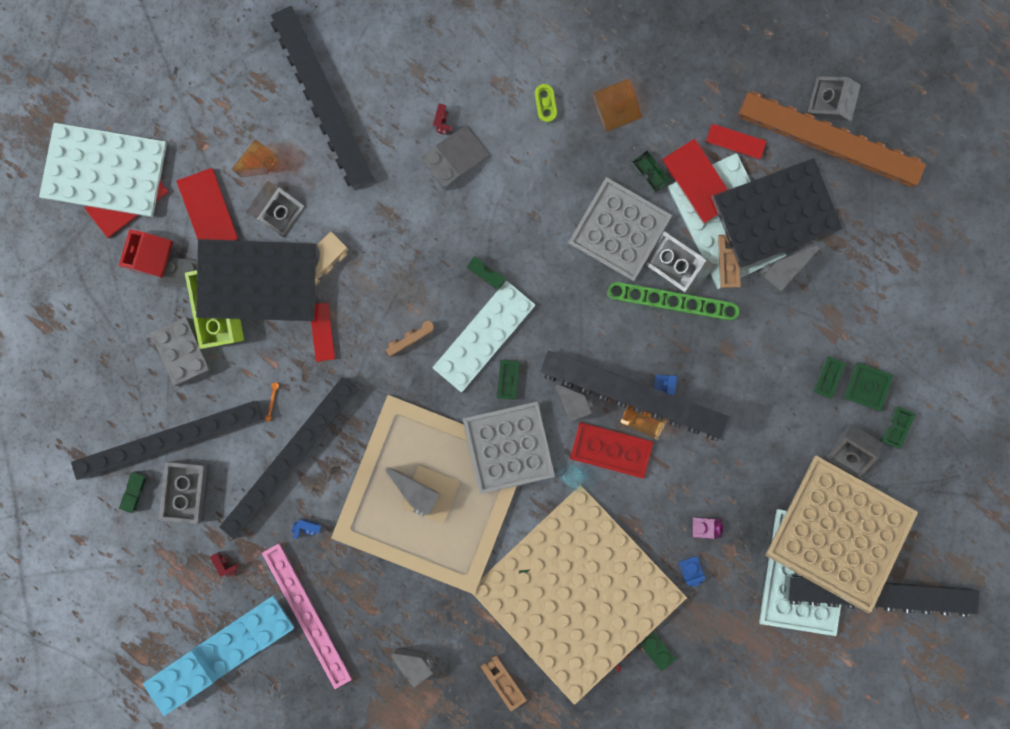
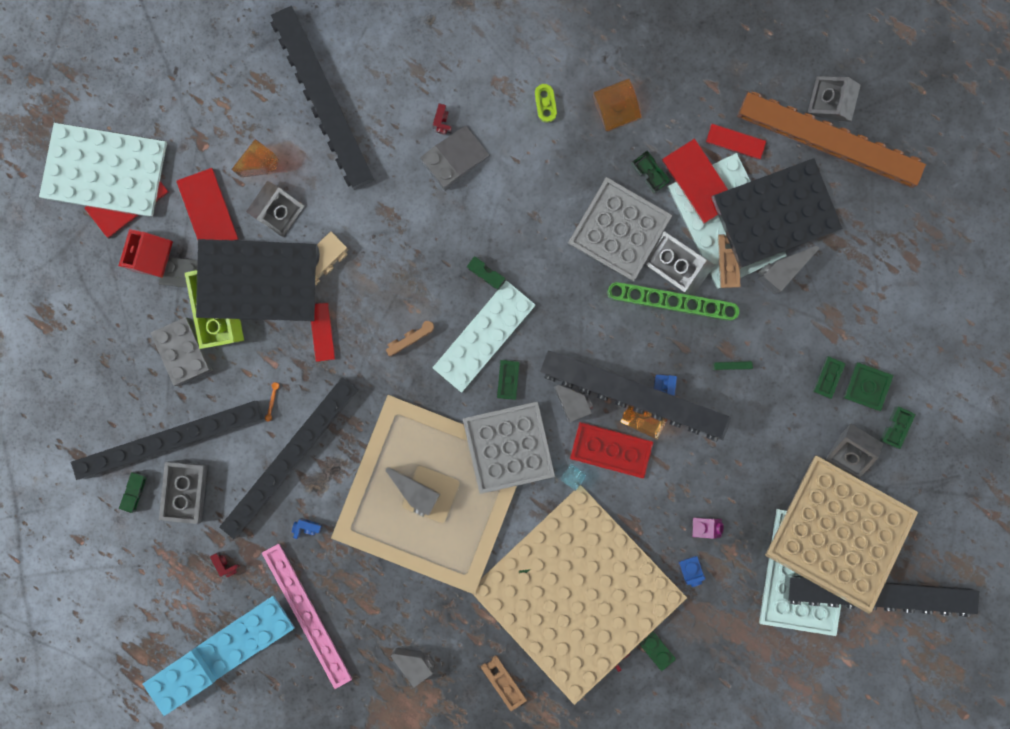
(732, 365): none -> dark green tile

